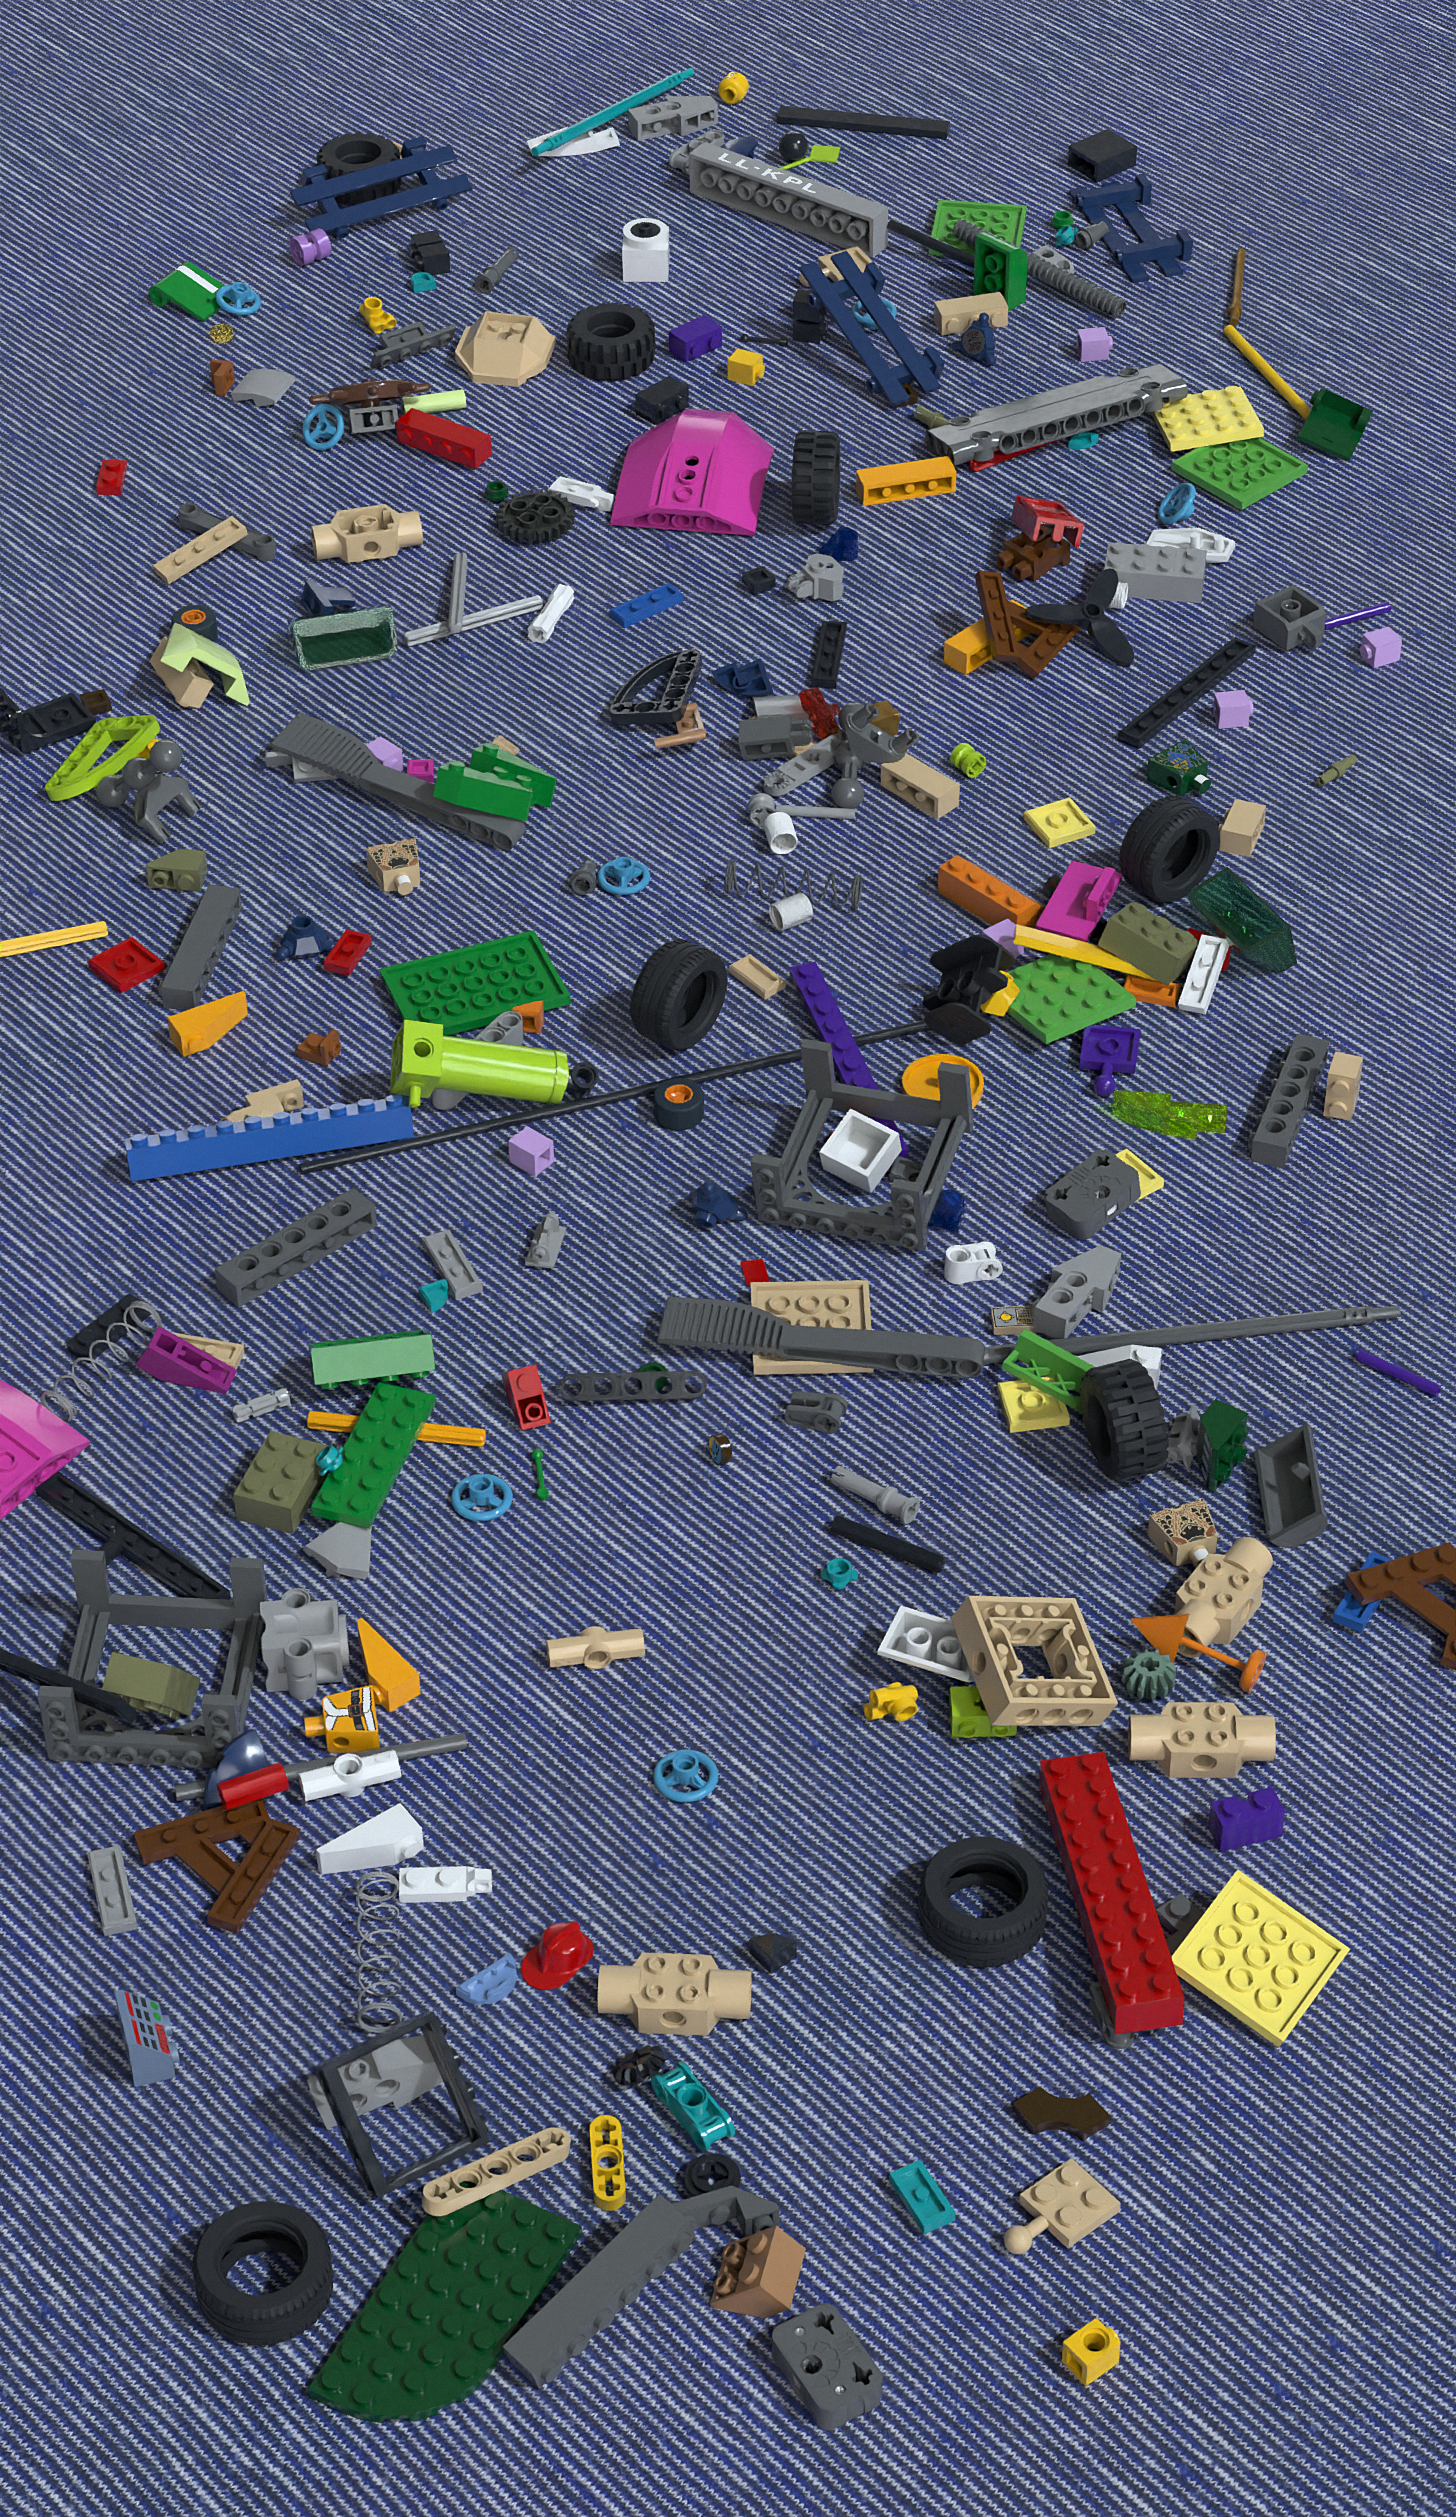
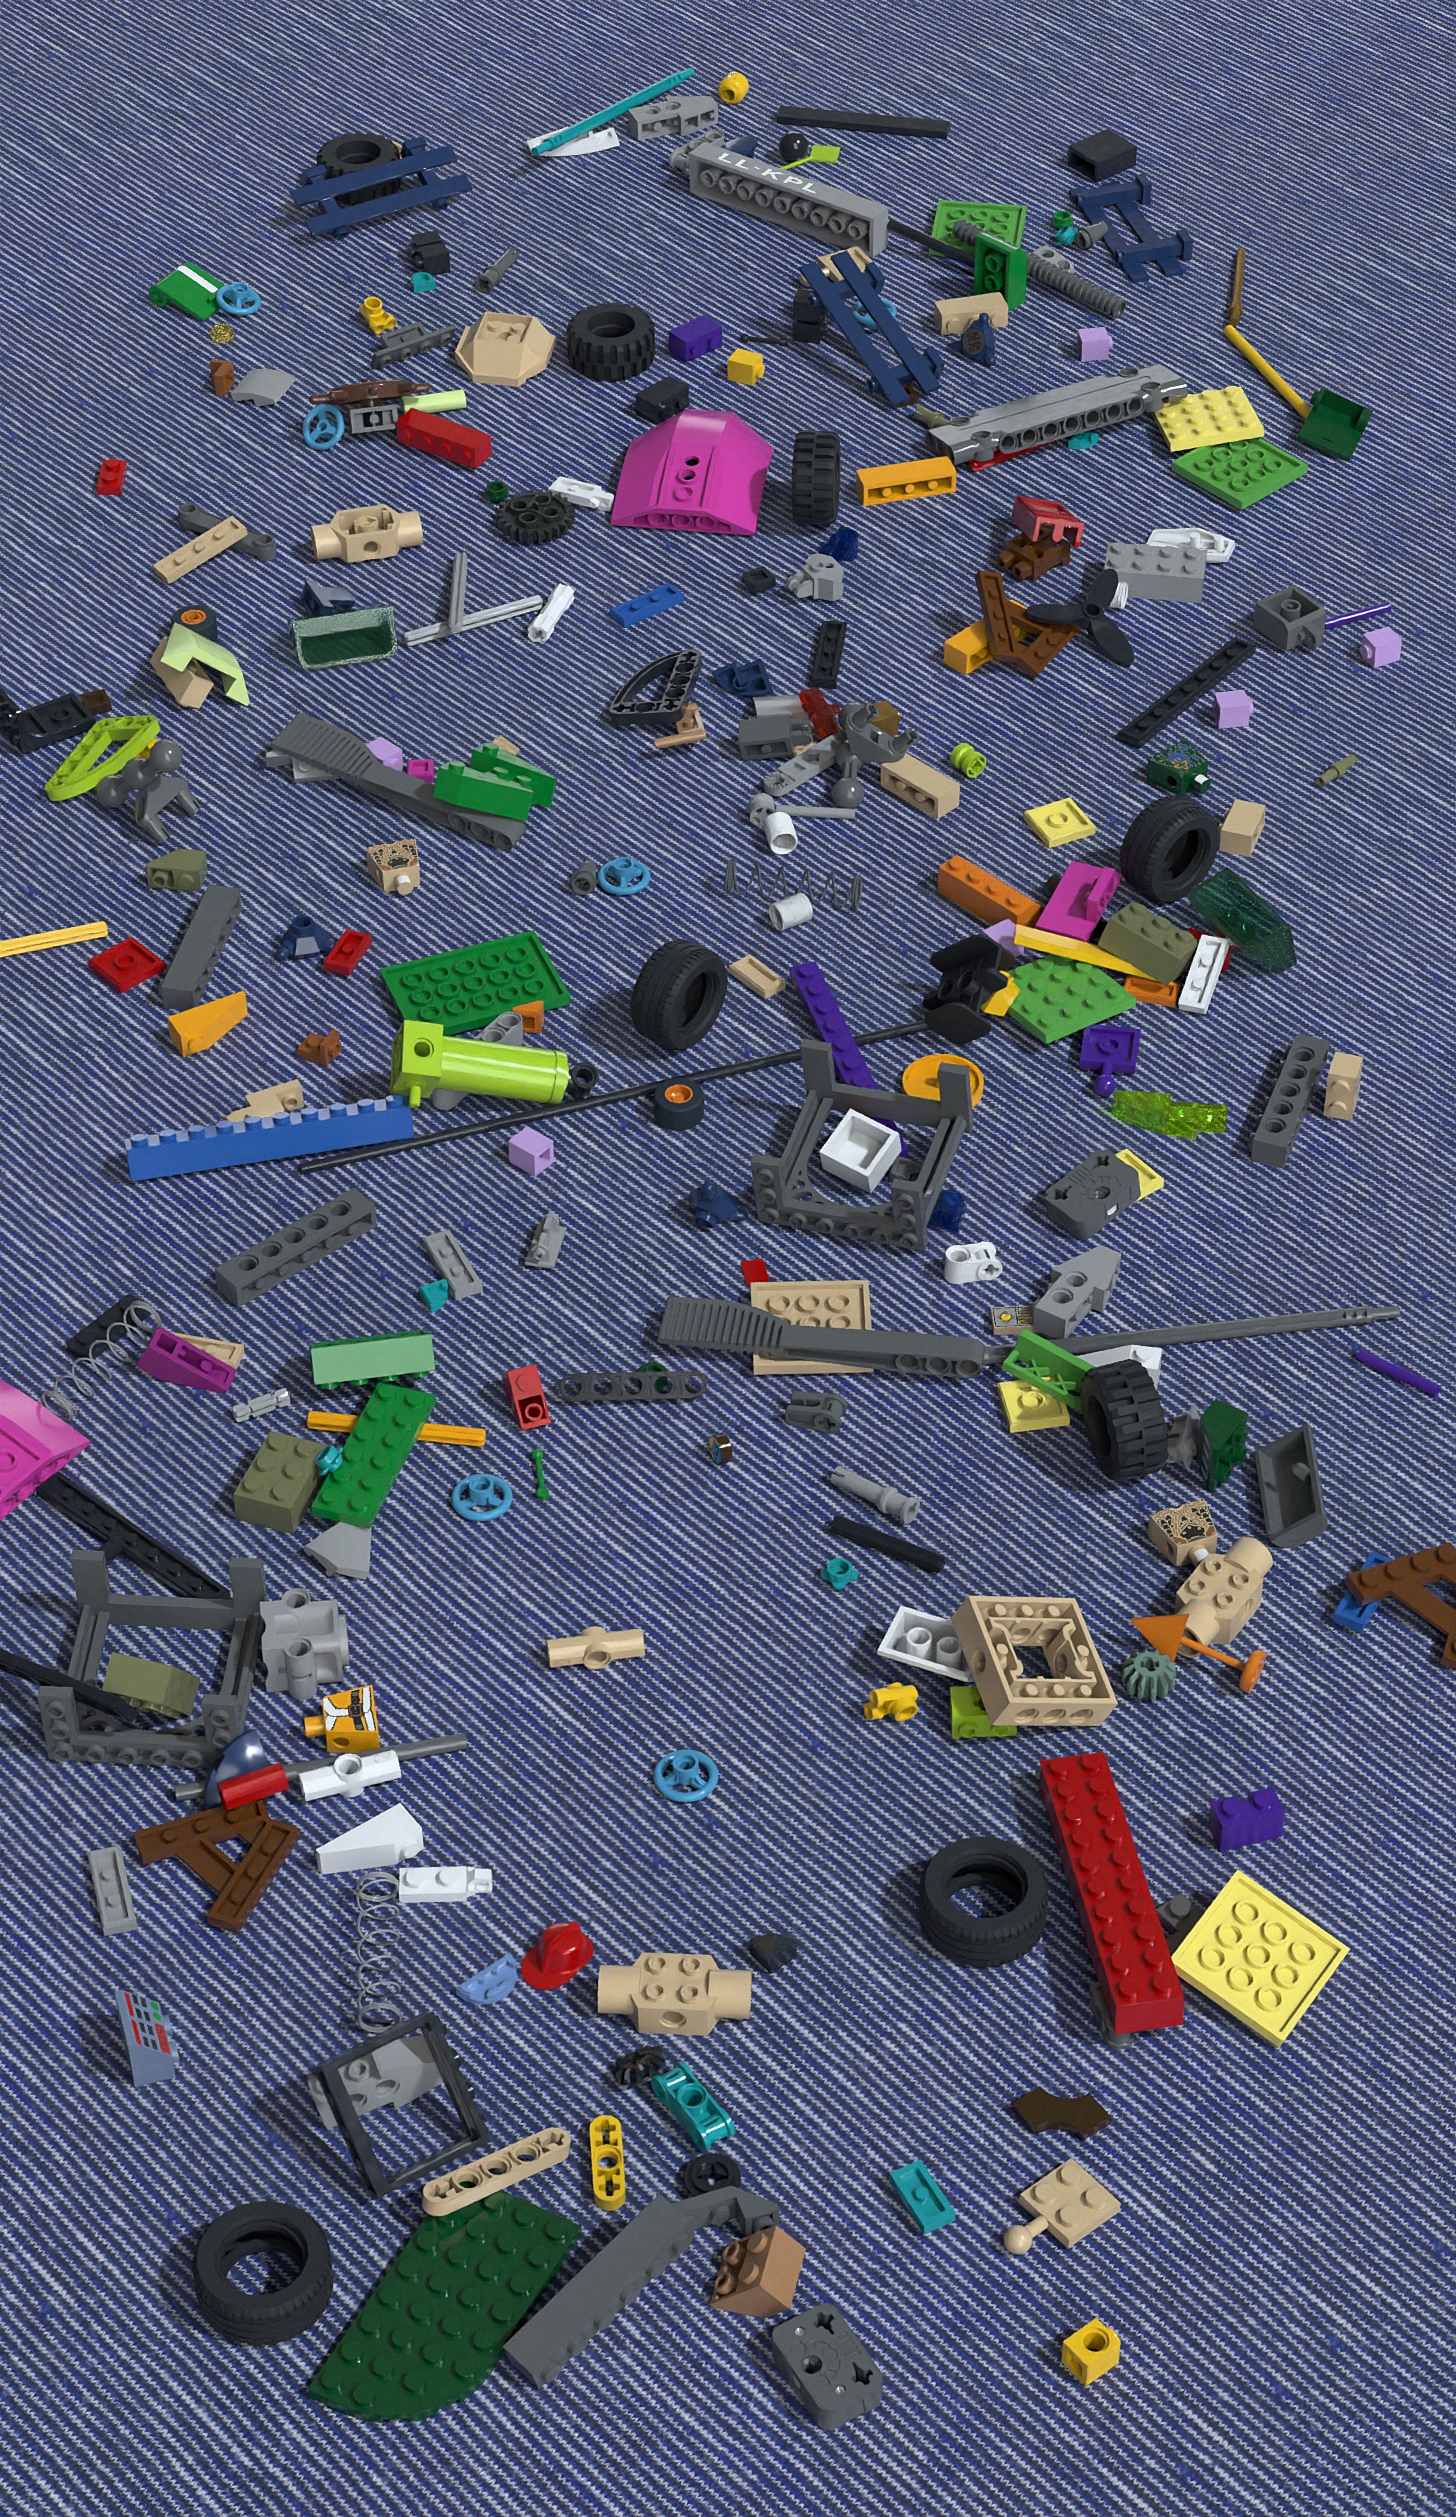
(310, 247): medium lavender wheel -> none
(386, 1670): light orange slope -> none
(645, 251): white piece -> none
(1181, 506): dark azure piece -> none
(1201, 1739): tan brick -> none

